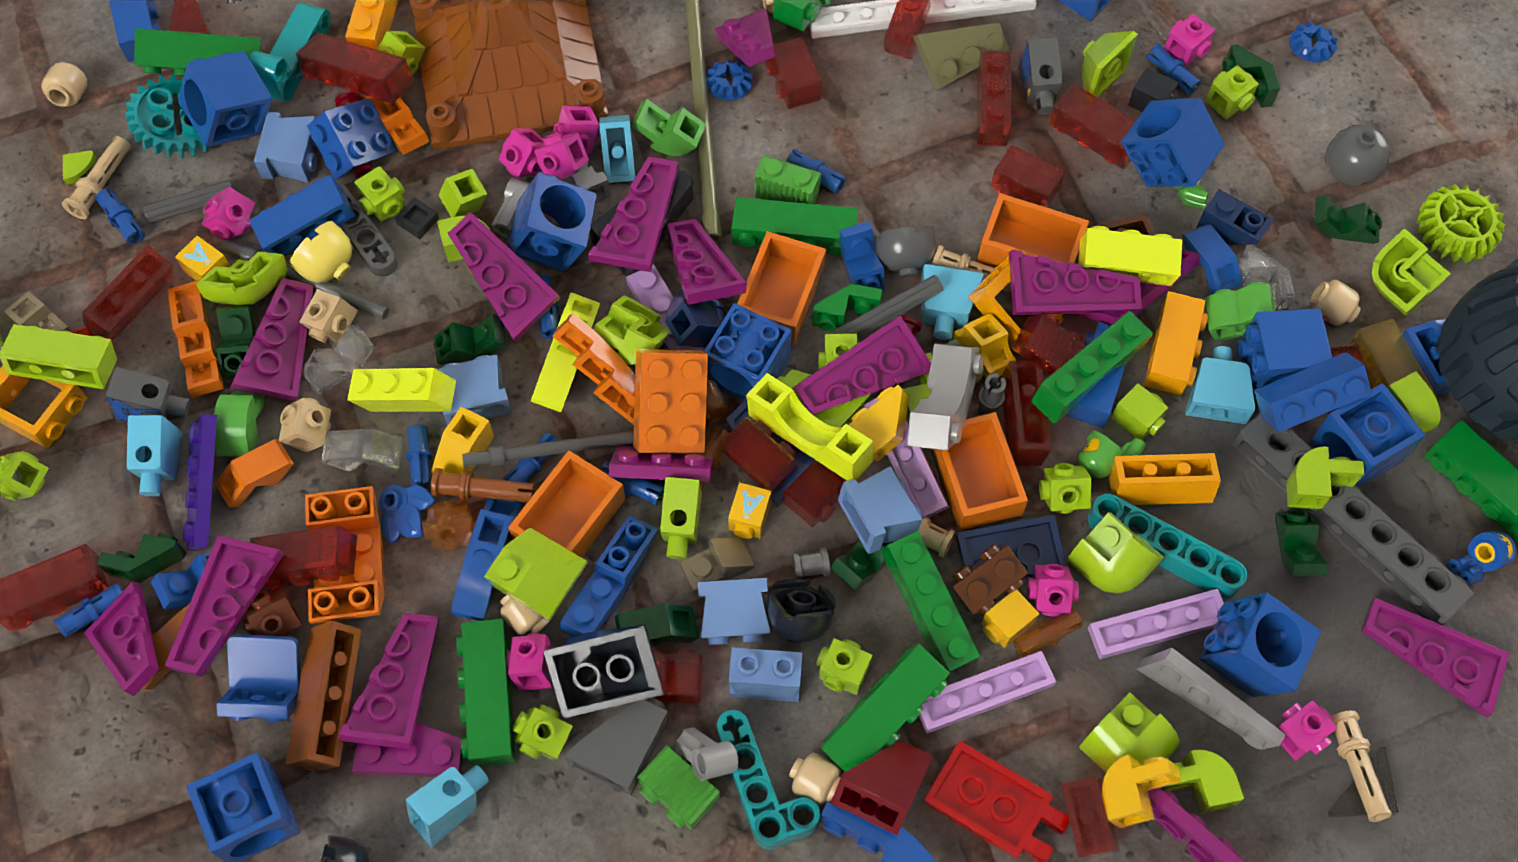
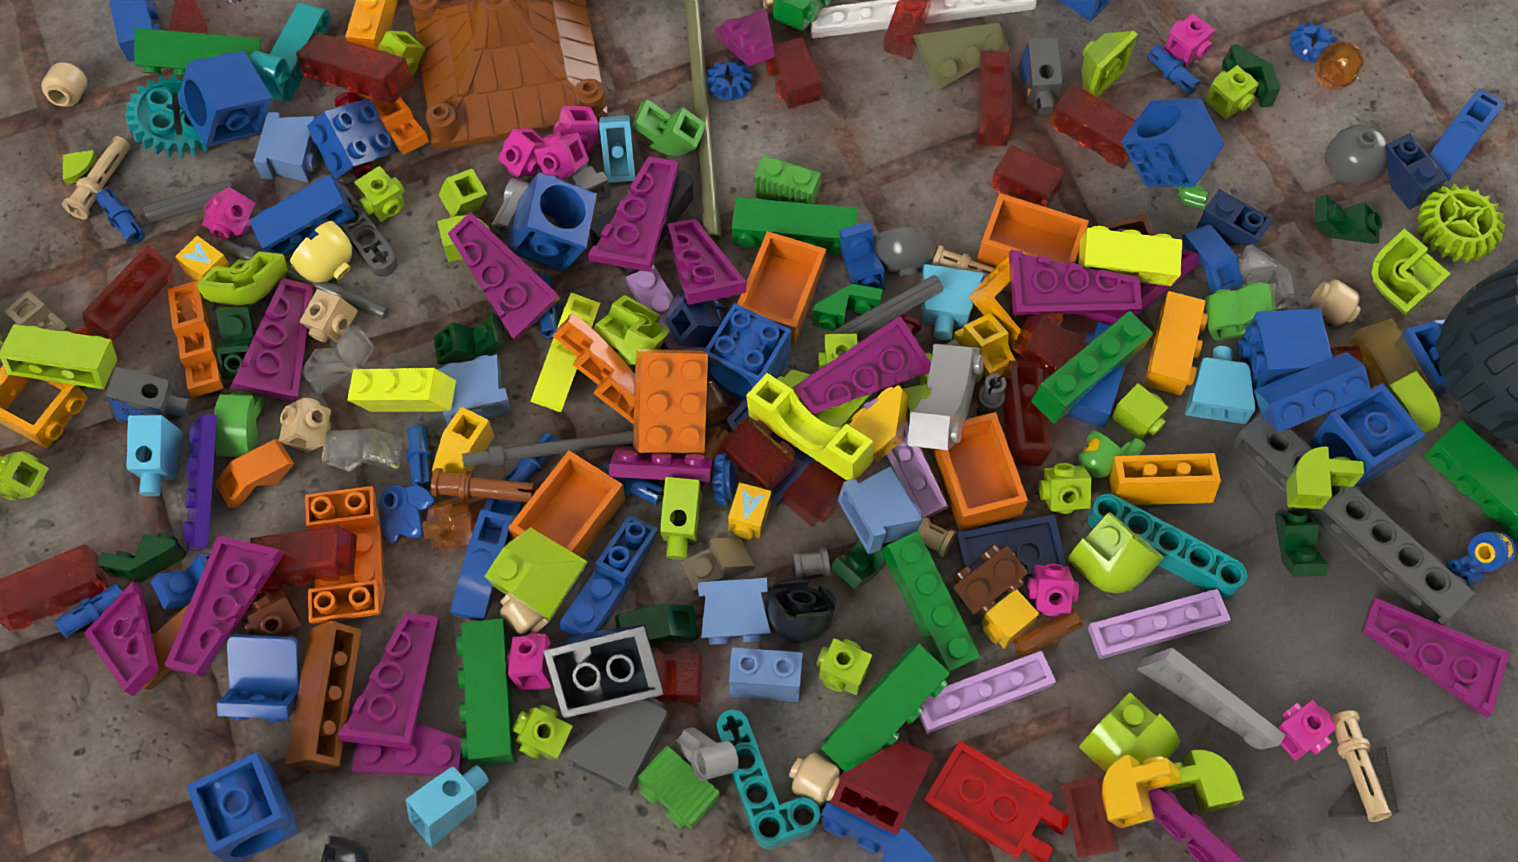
(417, 218): black tile -> none
(724, 479): none -> blue gear
(829, 178): blue pin -> none
(1152, 87): black brick -> none
(1283, 641): blue brick -> none
(1338, 65): none -> clear orange hair
(1412, 171): none -> dark blue slope
(1465, 131): none -> blue slope

